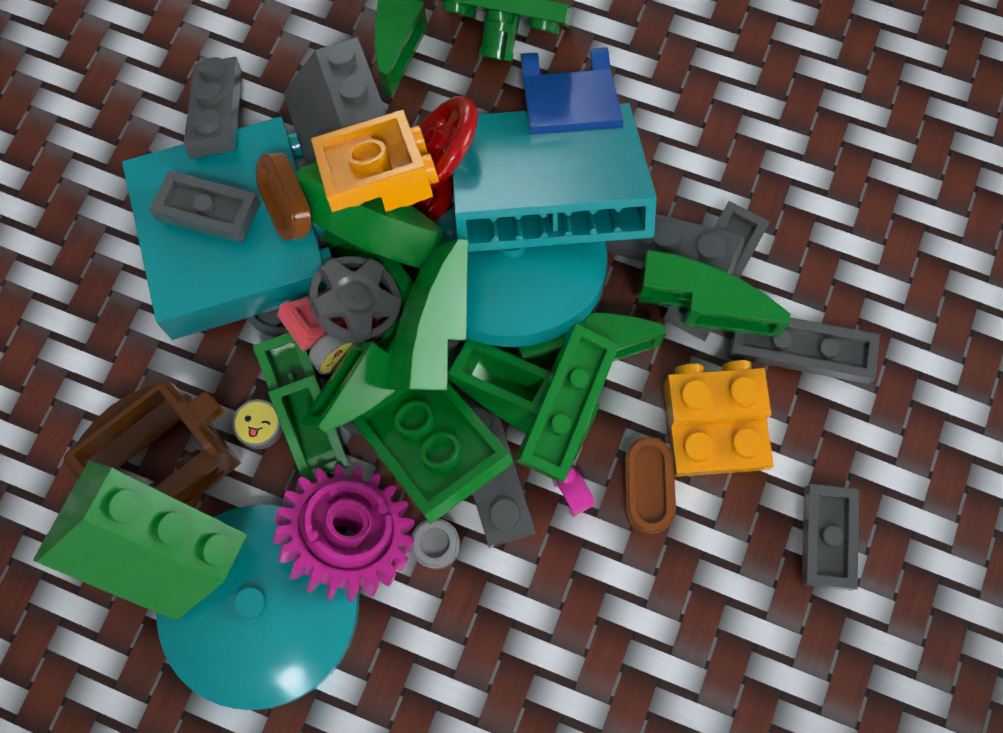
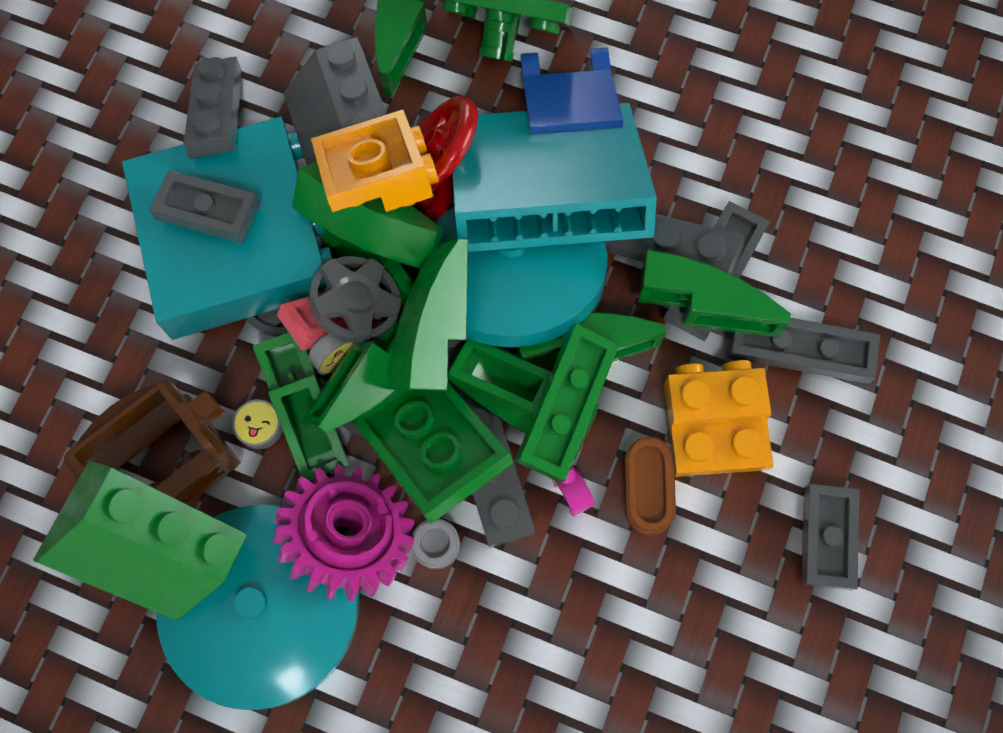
(283, 196): dark orange tile -> none

